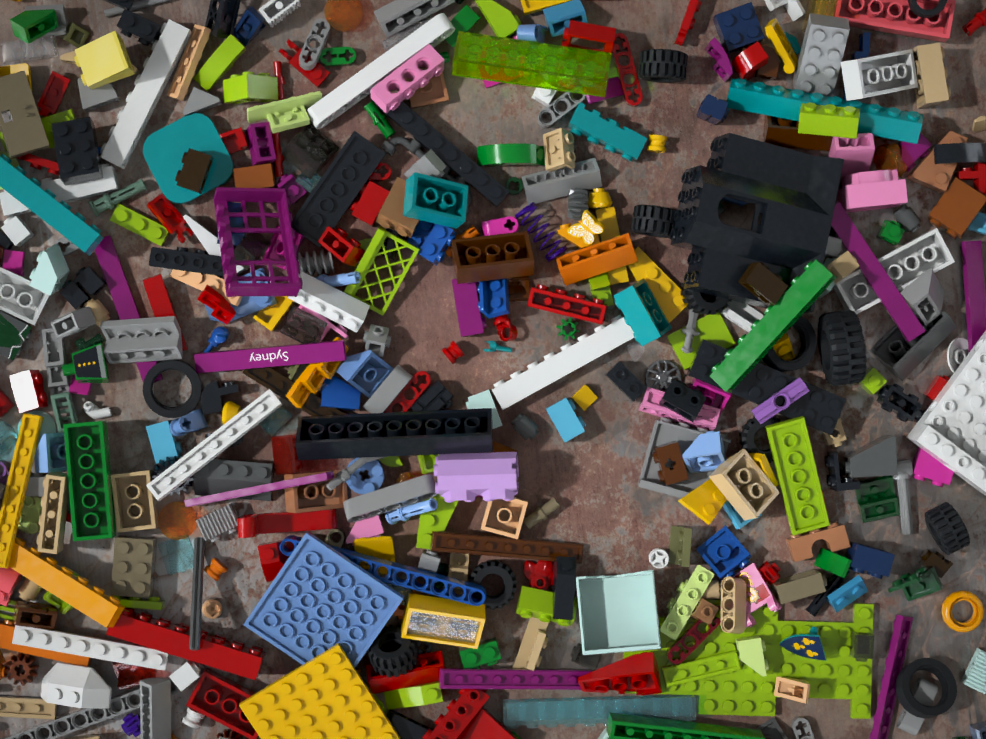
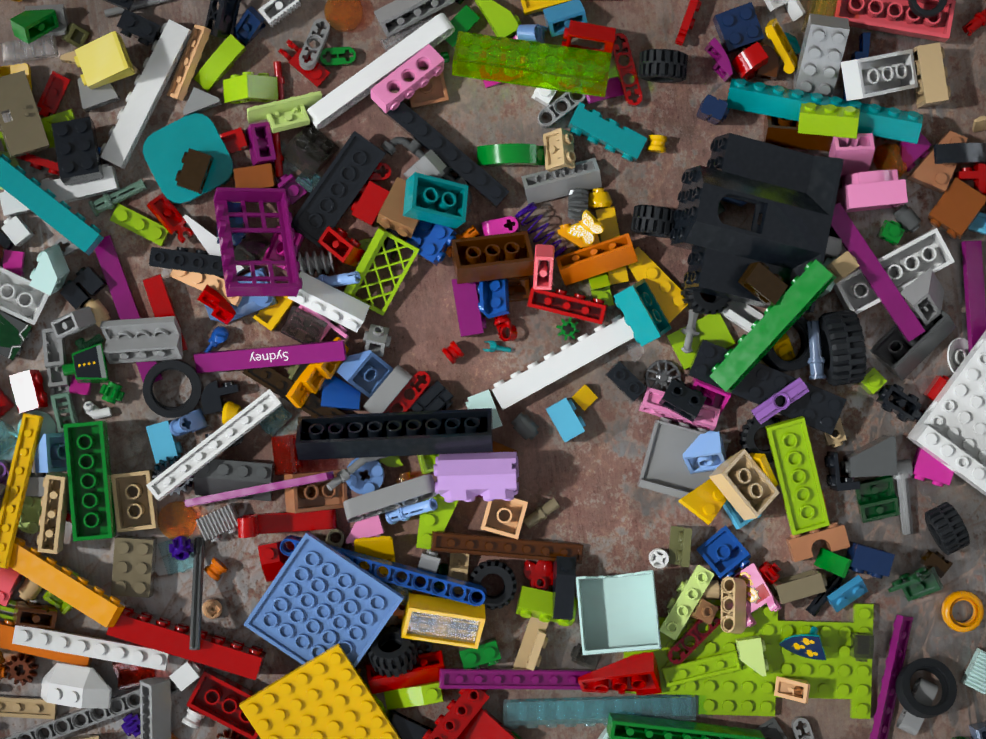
(112, 392): none -> green gear
(136, 602): lime plate -> none
(181, 548): none -> dark purple gear
(387, 131): green pin -> none
(515, 180): dark green bush -> none
(543, 267): none -> coral brick
(678, 471): reddish brown brick -> none
(816, 360): none -> sand blue pin

